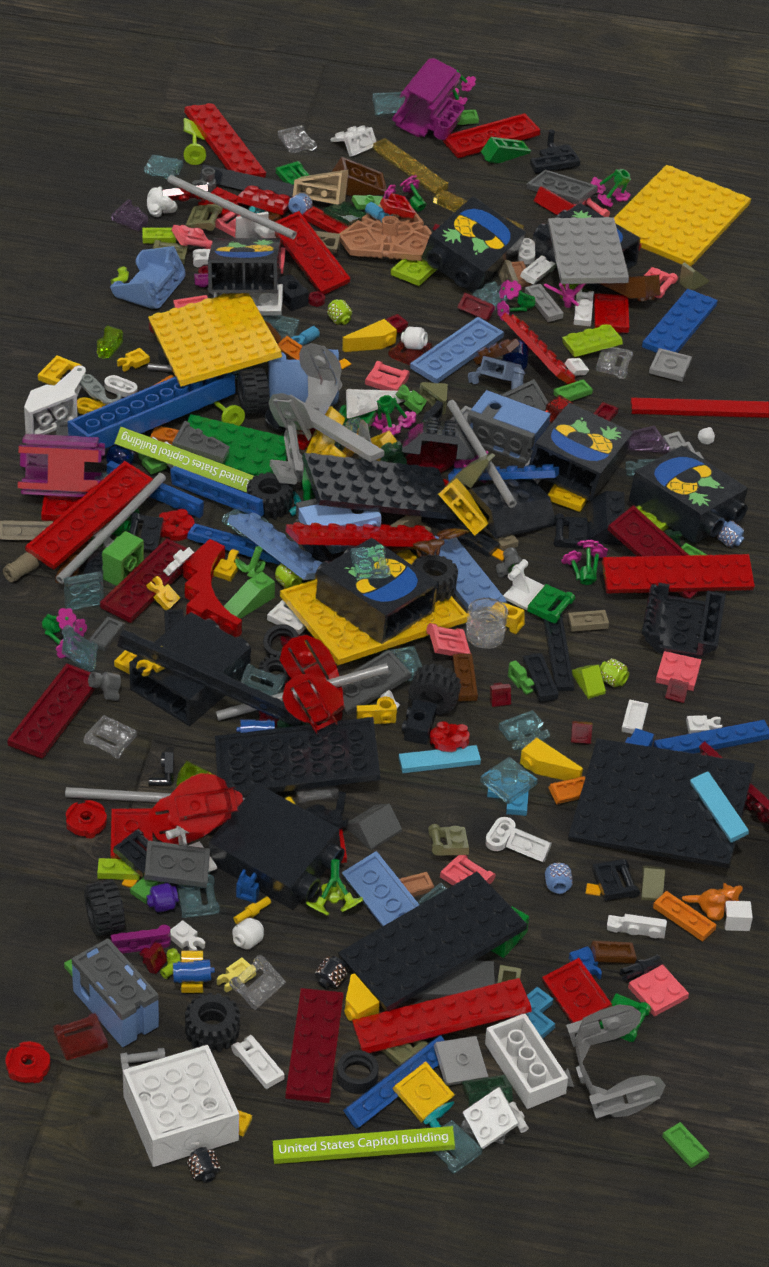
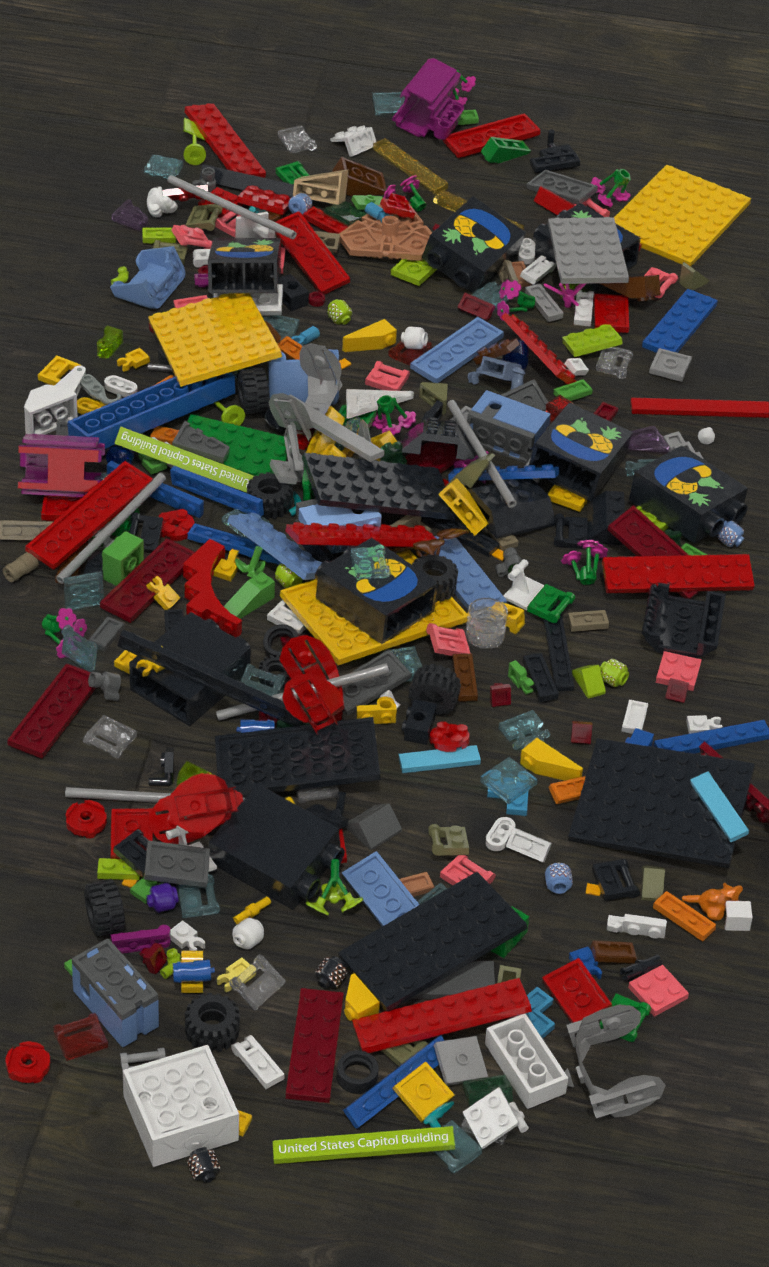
(180, 557): white plate -> none
(247, 888): blue plate -> none
(398, 323): dark red tile -> none
(412, 399): bright green plate -> none
(685, 1145): bright green plate -> none

